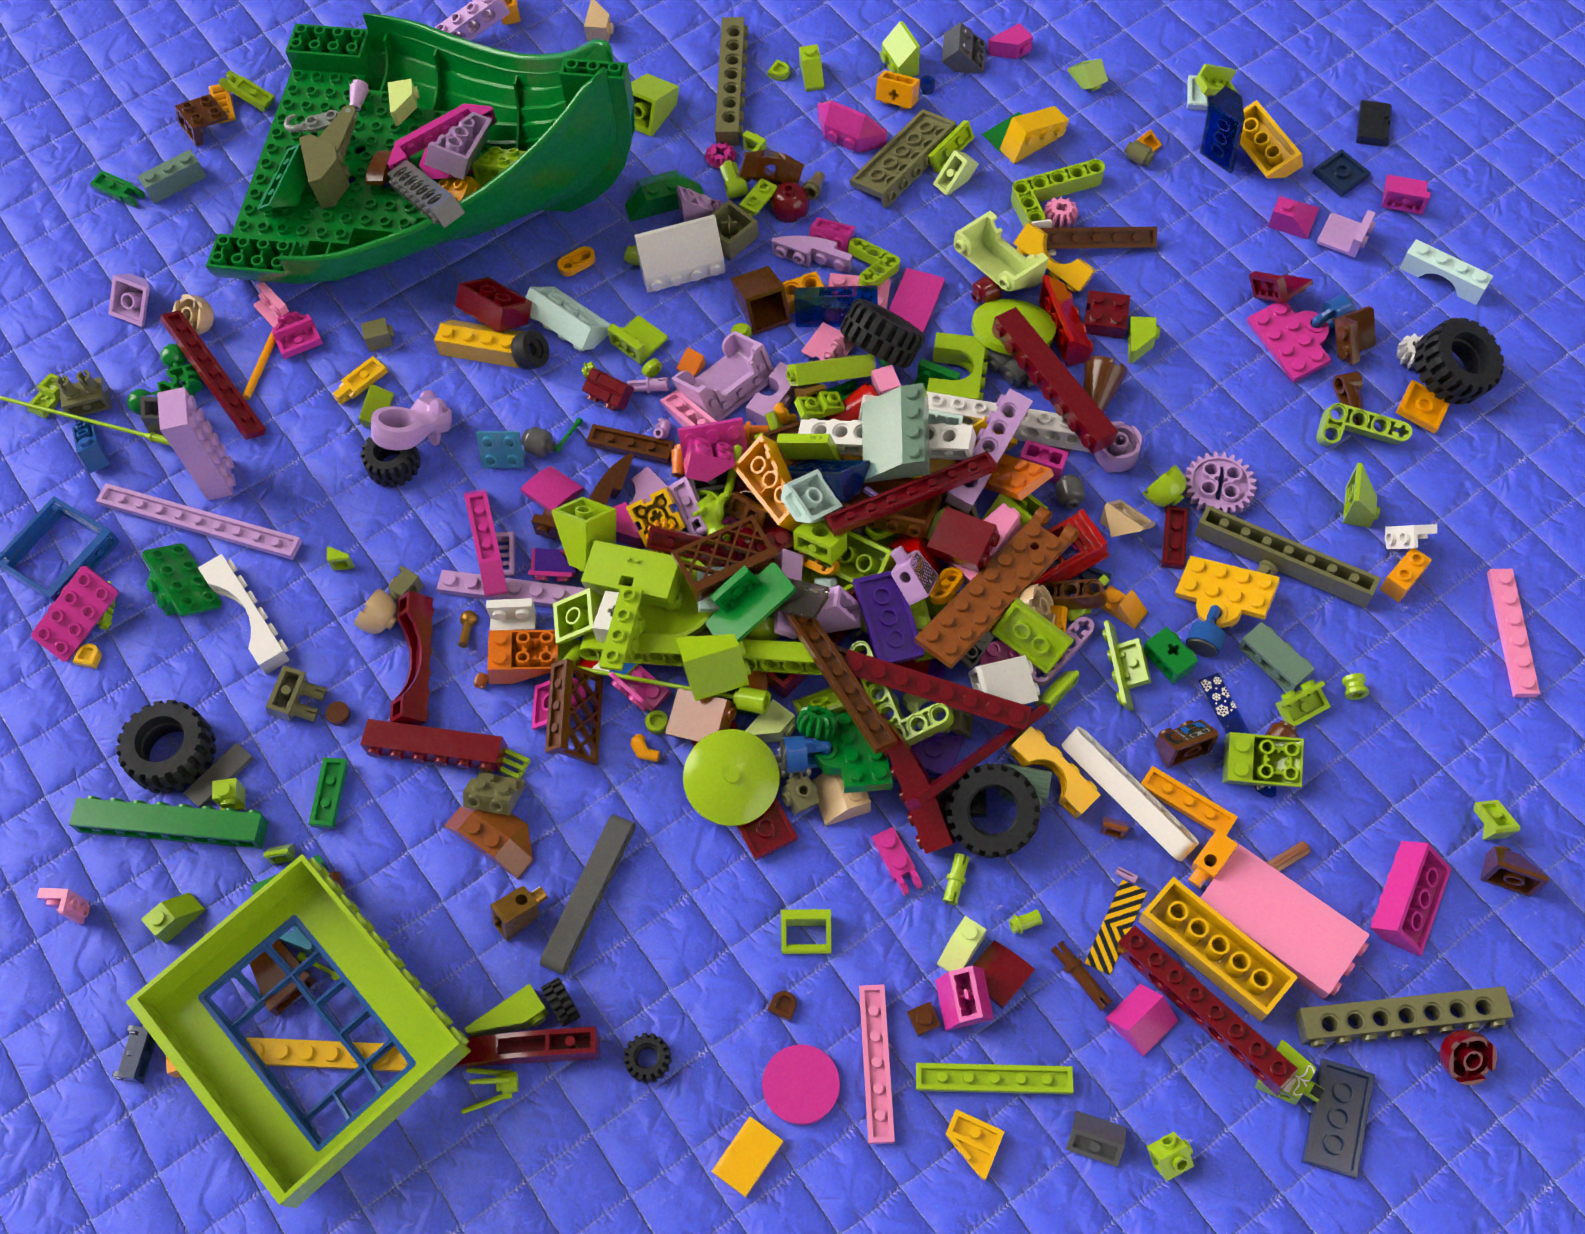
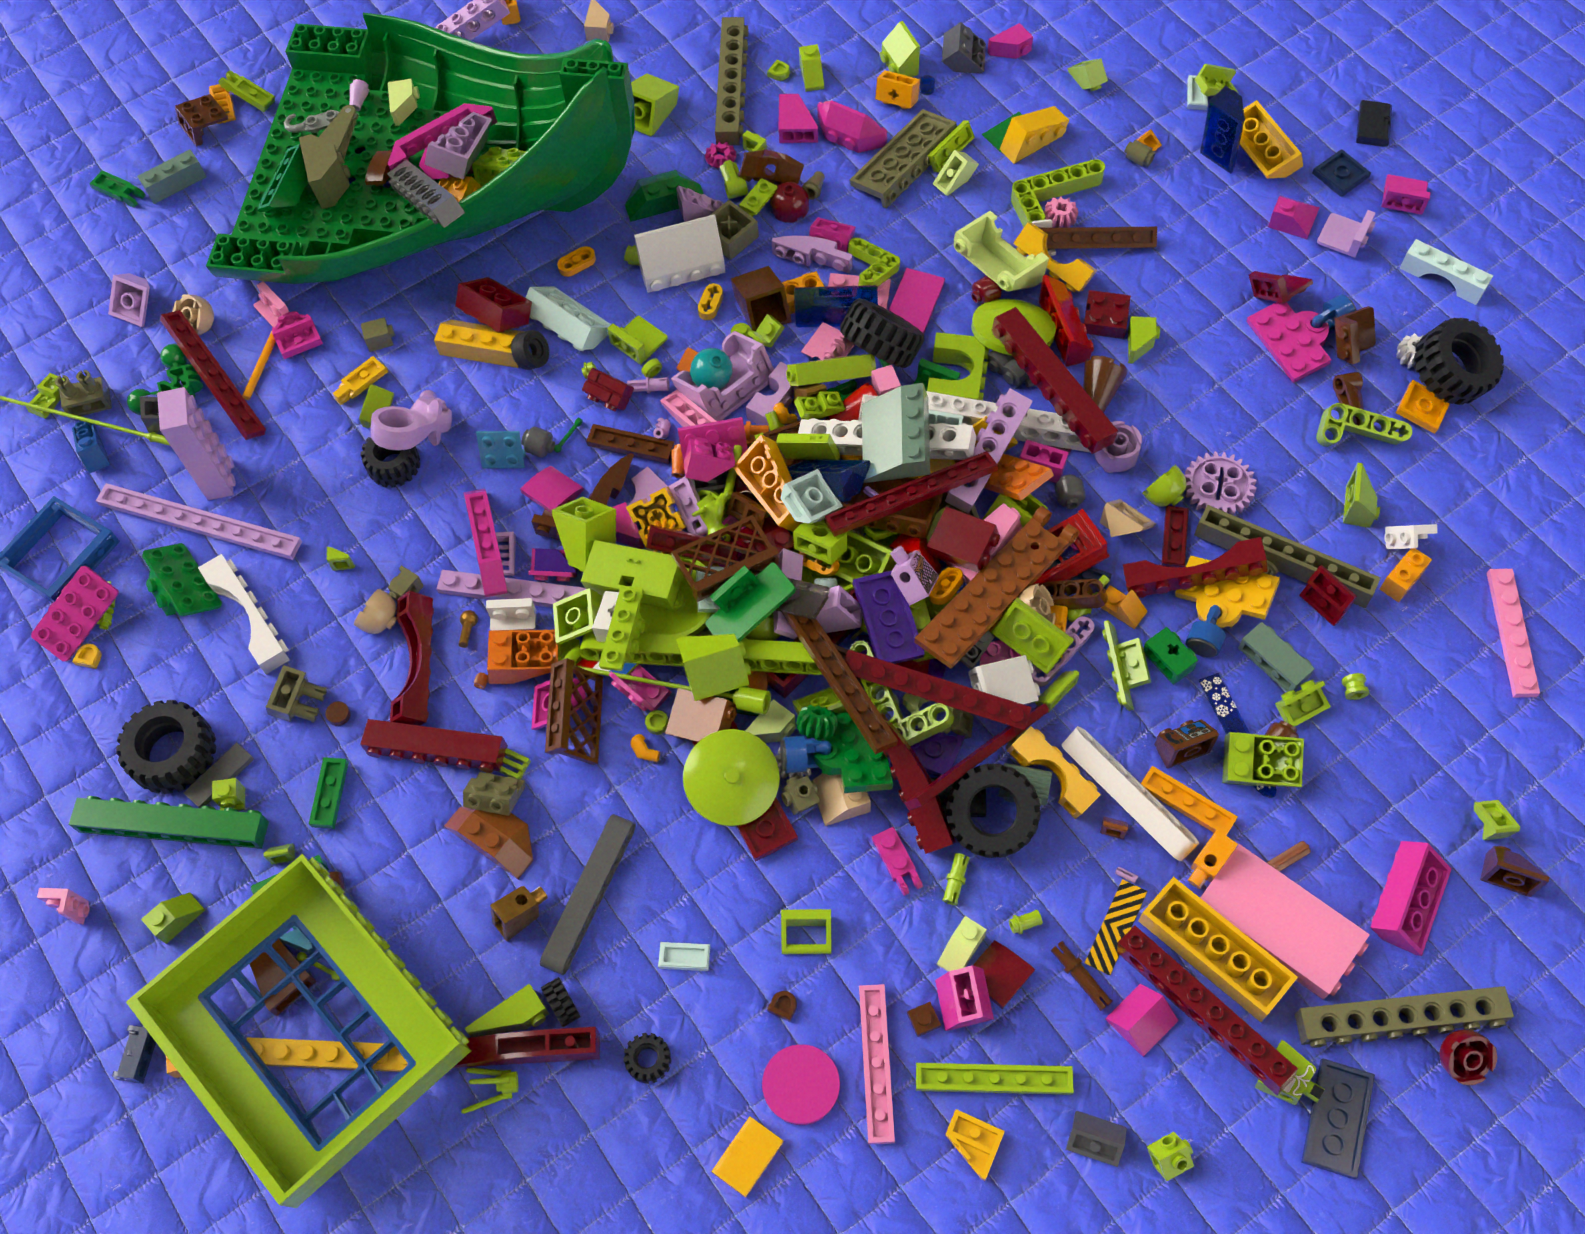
(684, 956): none -> light aqua tile
(711, 368): none -> teal cylinder
(714, 302): none -> yellow beam
(768, 331): none -> lime bracket
(795, 121): none -> dark pink slope
(1241, 560): none -> dark red arch
(1328, 595): none -> dark red slope

